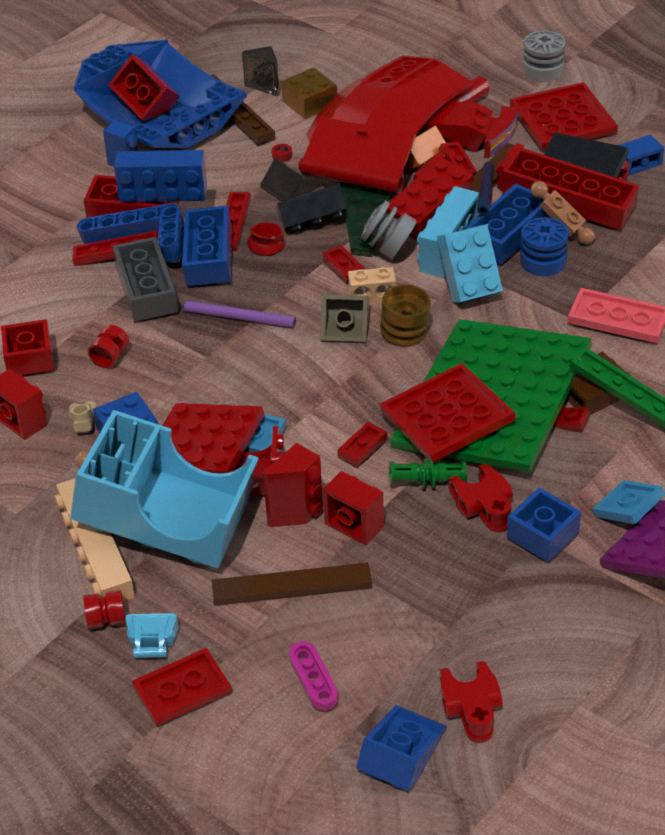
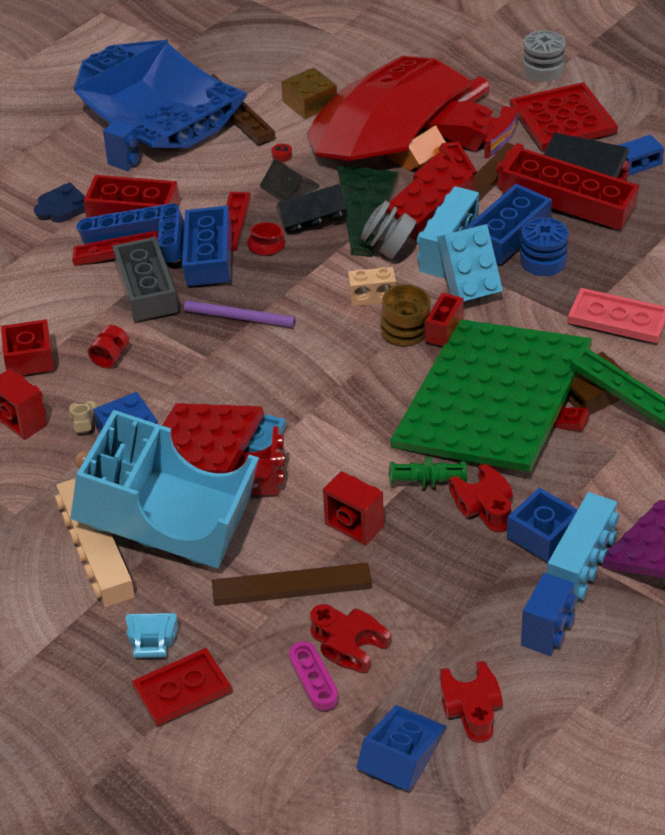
(60, 204): none -> dark blue plate
(105, 609): red wheel -> none
(143, 89): red slope -> none
(160, 176): blue brick -> none
(261, 70): clear smoke slope -> none
(293, 488): red slope -> none
(341, 261): red plate -> none
(344, 318): dark tan slope -> none
(344, 634): none -> red piece
(357, 154): red door -> none
(362, 444): red plate -> none
(443, 319): none -> red brick
(447, 412): red plate -> none
(485, 190): dark blue piece -> none
(548, 614): none -> blue brick
(562, 211): nougat plate -> none
(585, 543): none -> medium azure brick
(629, 501): dark azure plate -> none

